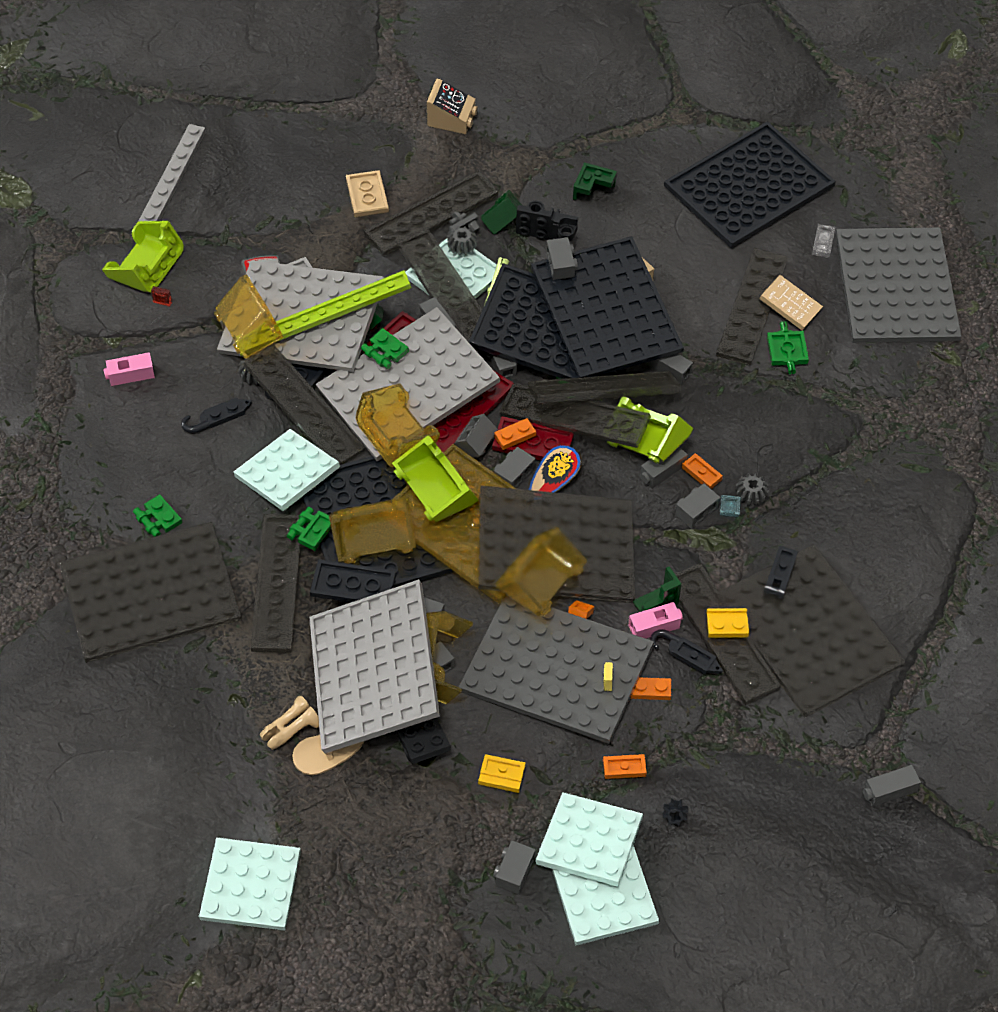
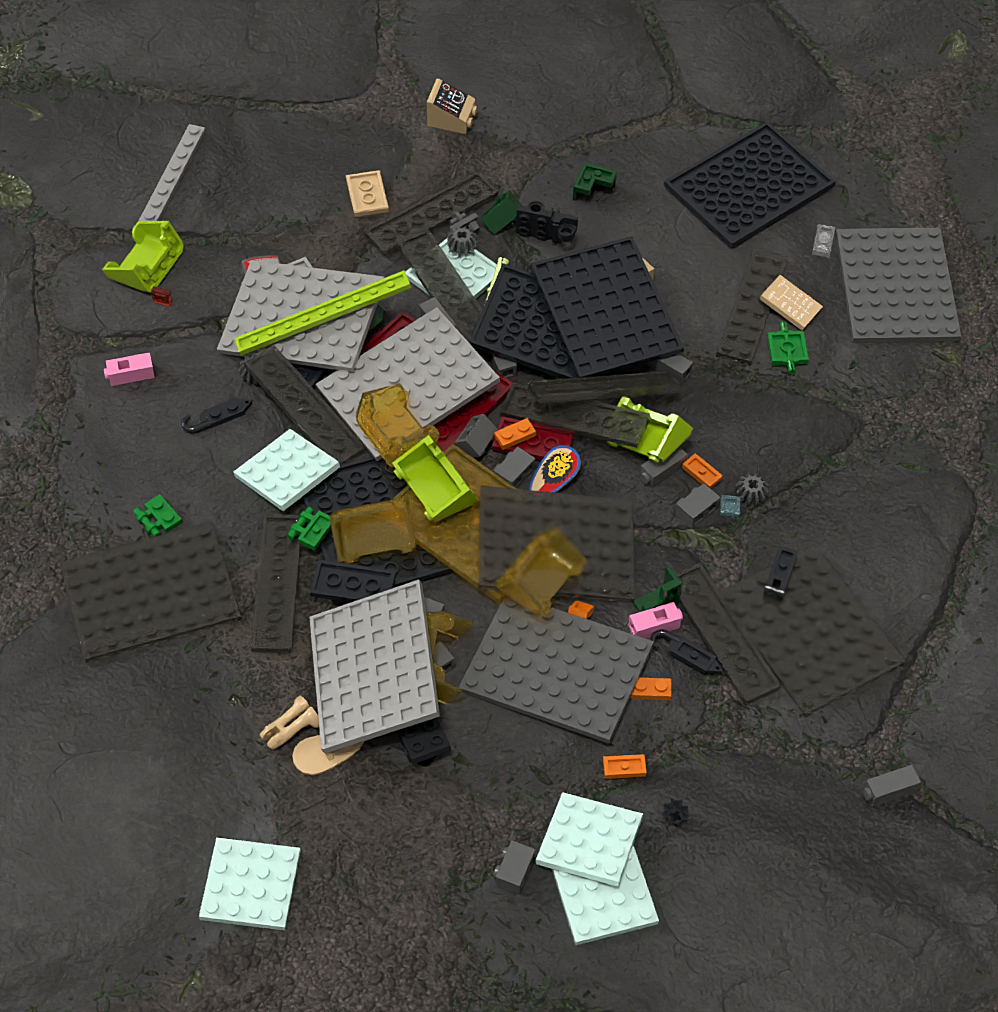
(247, 318): clear yellow windscreen -> none
(387, 344): green plate -> none
(501, 773): yellow plate -> none
(561, 259): dark grey brick -> none
(608, 676): light yellow tile -> none
(727, 623): yellow plate -> none

